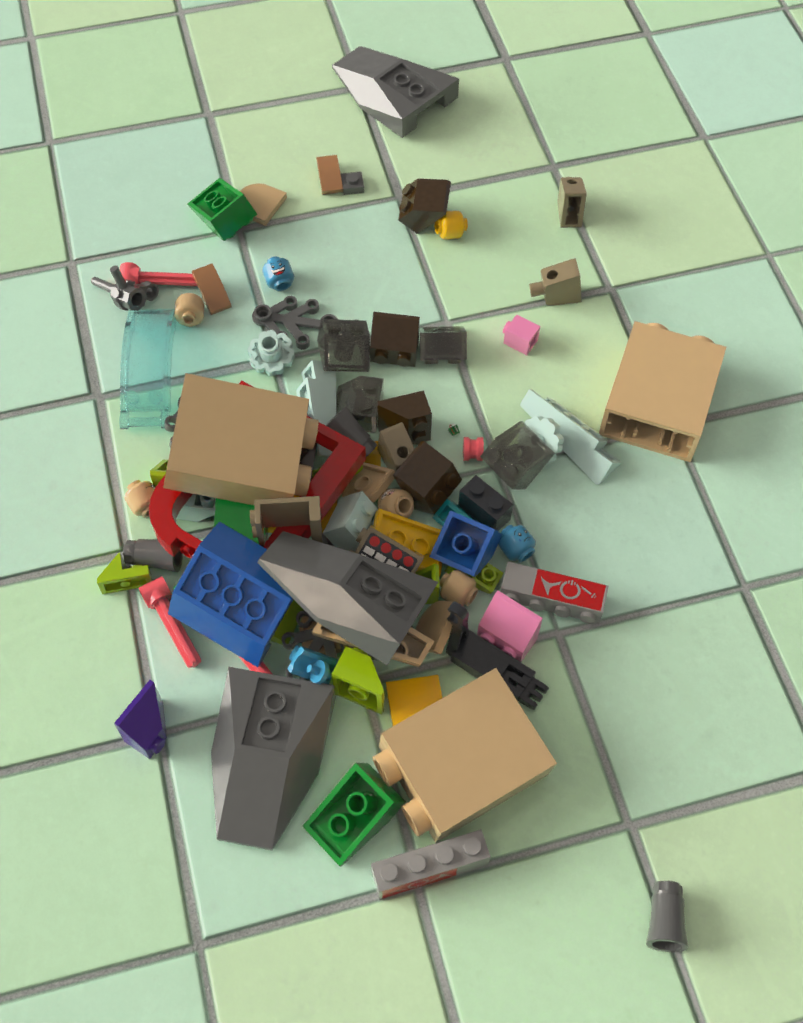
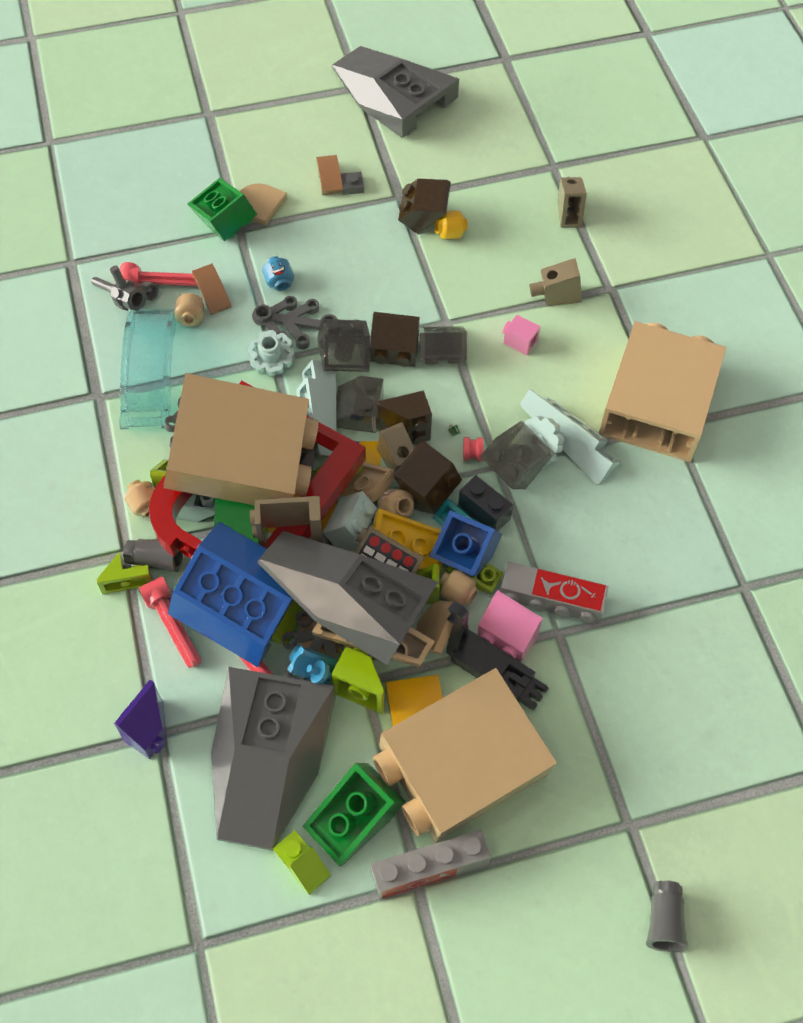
(302, 862): none -> lime slope
(348, 426): dark grey plant -> none
(517, 543): dark azure head -> none

